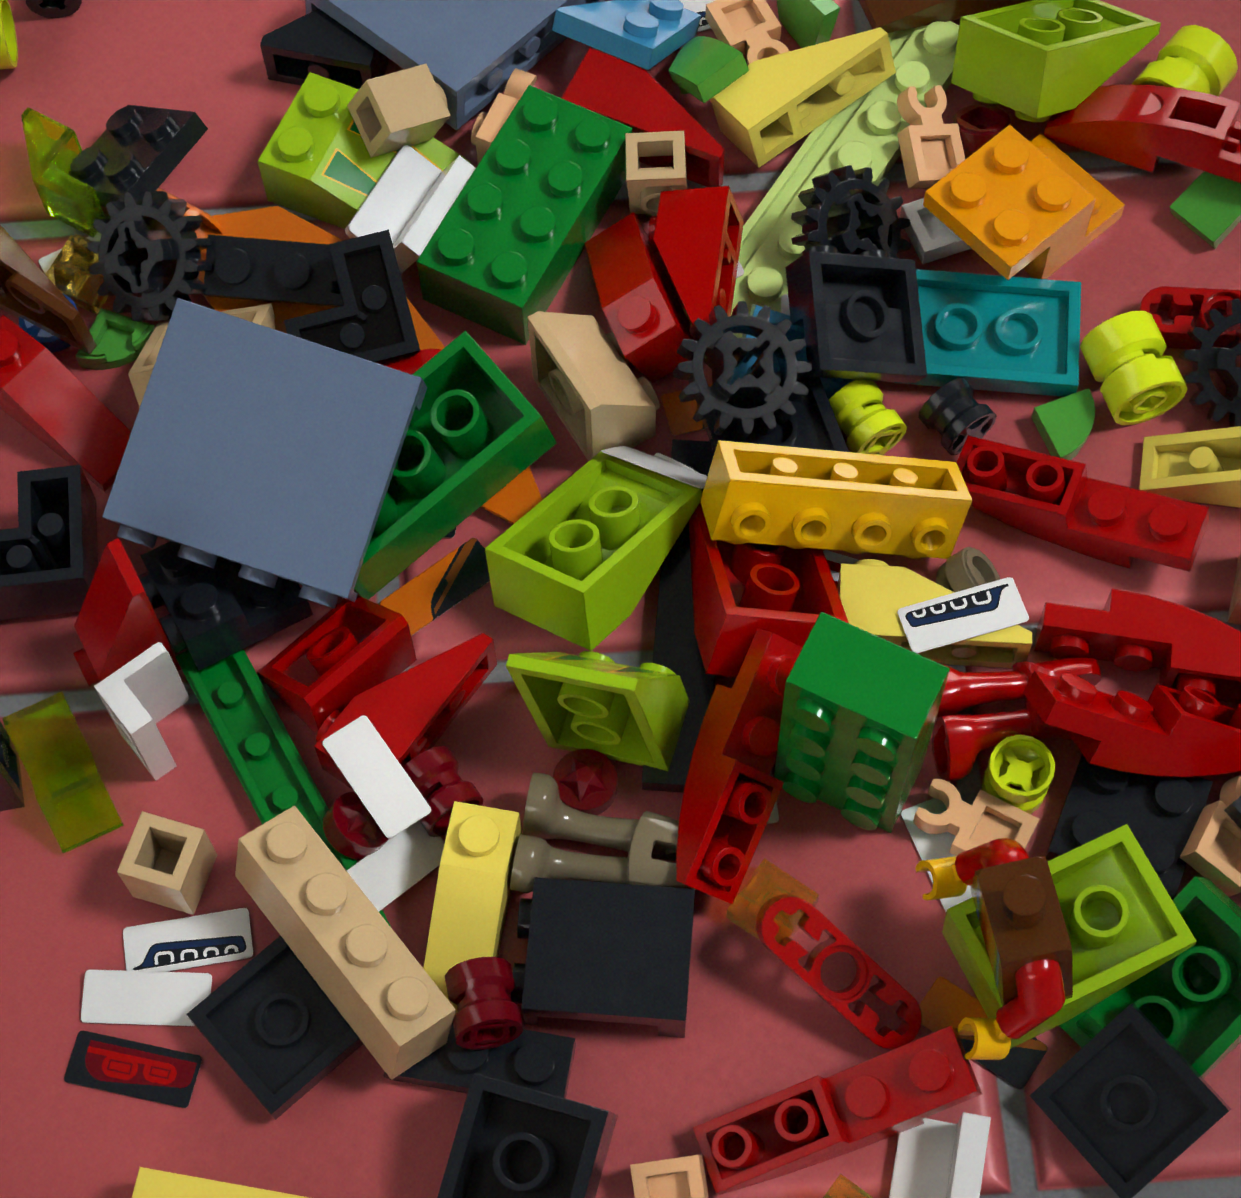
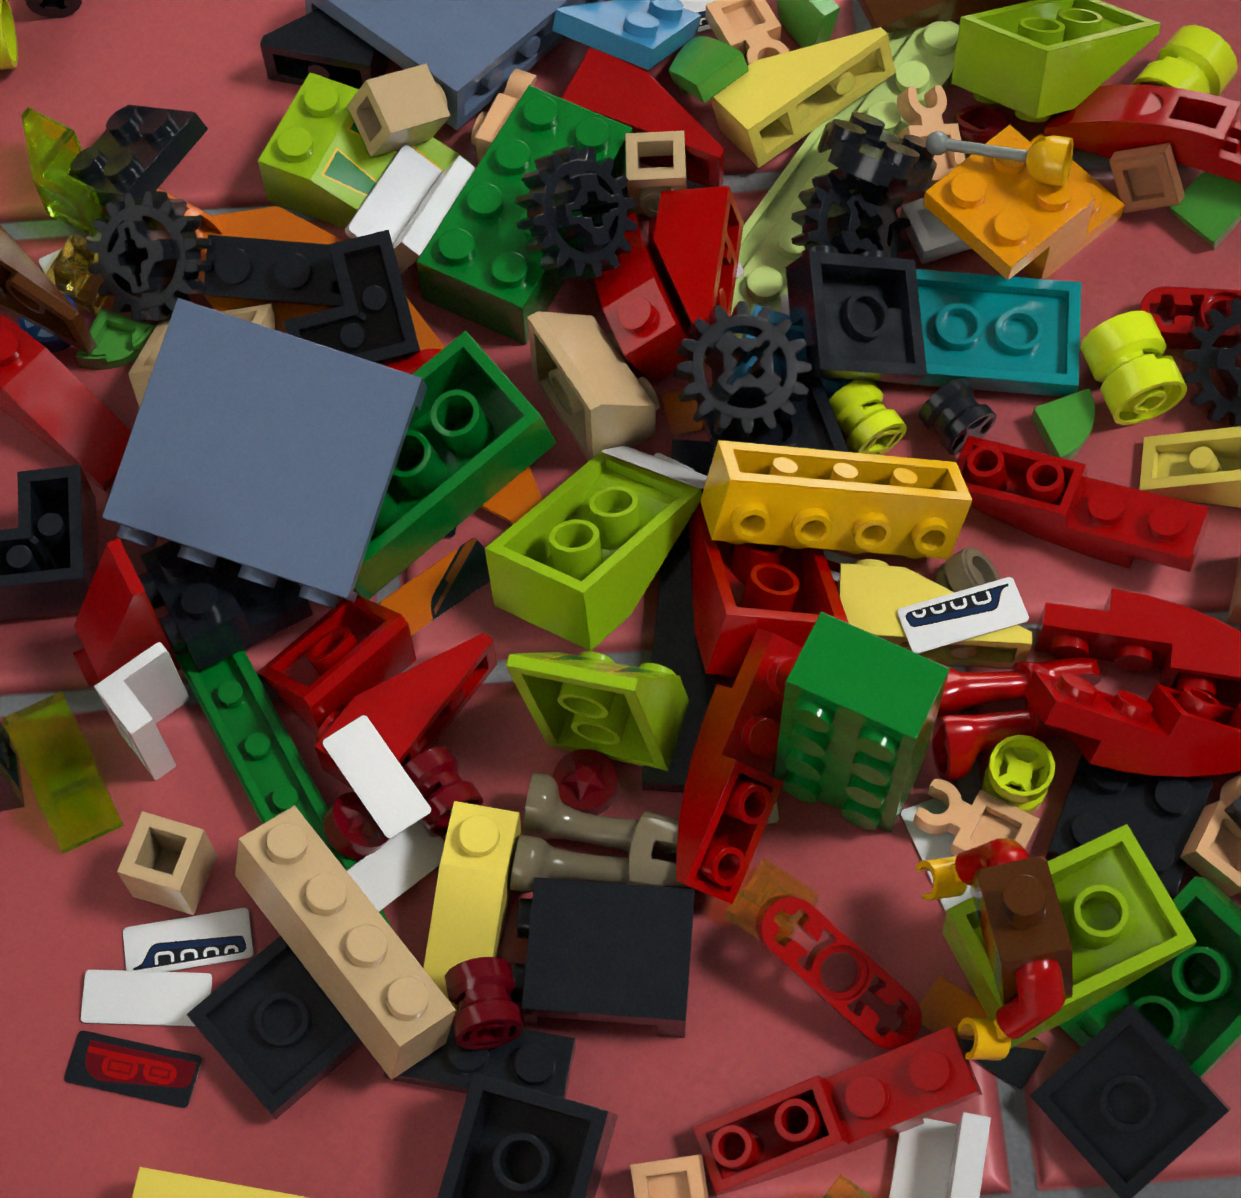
(575, 183): none -> black gear
(875, 155): none -> black plate
(1046, 160): none -> hinge
(1147, 177): none -> nougat tile

